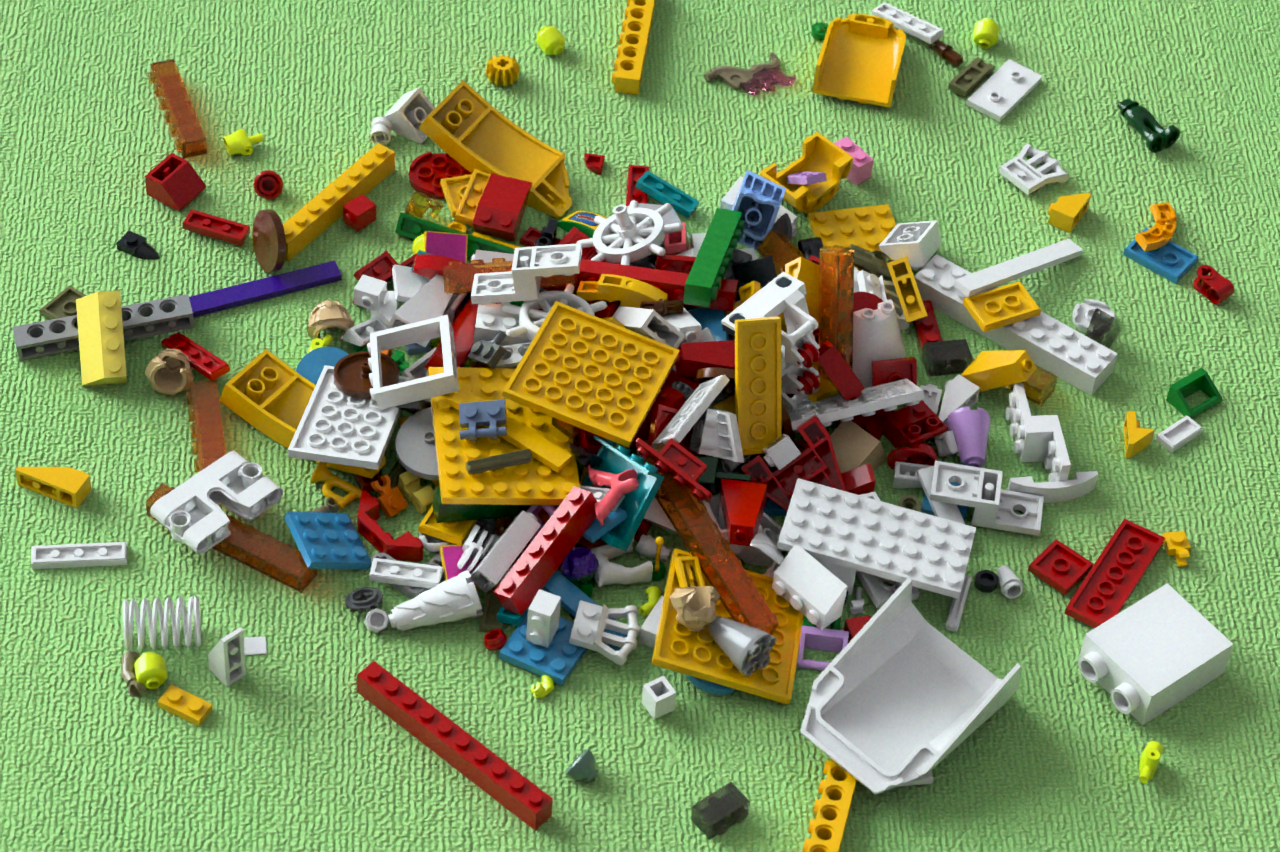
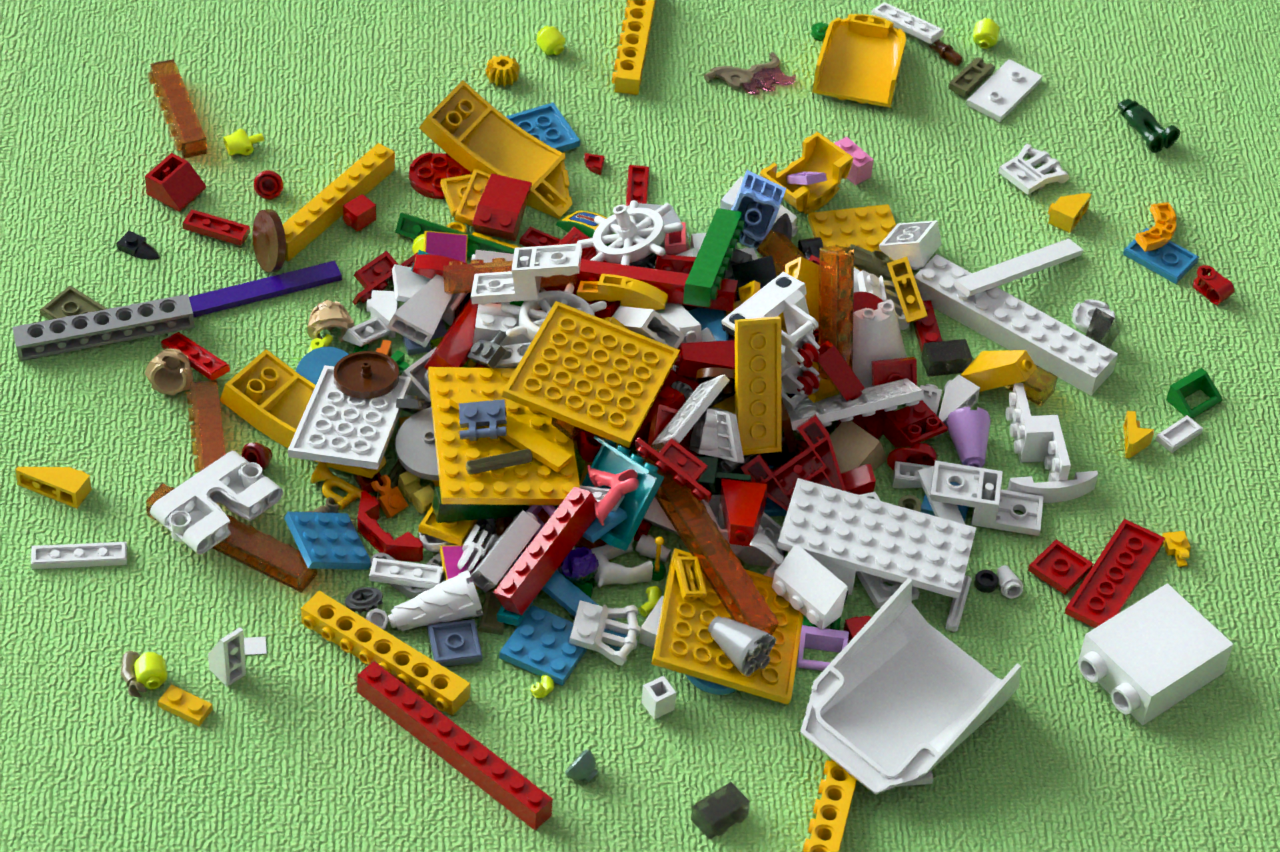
(101, 338): light yellow slope -> none
(193, 606): white piece -> none
(257, 453): none -> dark red brick
(370, 293): white brick -> none
(372, 644): none -> yellow brick
(381, 131): white wheel -> none
(409, 114): white slope -> none
(418, 388): white window -> none
(420, 203): clear yellow piece -> none
(455, 643): none -> sand blue plate
(495, 639): red plate -> none
(543, 618): white brick -> none
(548, 126): none -> dark azure plate
(548, 234): black plate -> none
(585, 456): black plate -> none
(664, 307): reddish brown axle -> none
(667, 193): teal plate -> none
(695, 606): tan helmet -> none
(780, 452): white brick -> none
(856, 606): white hand -> none
(946, 444): white tile -> none
(1001, 306): yellow tile -> none
(1149, 761): neon yellow piece -> none

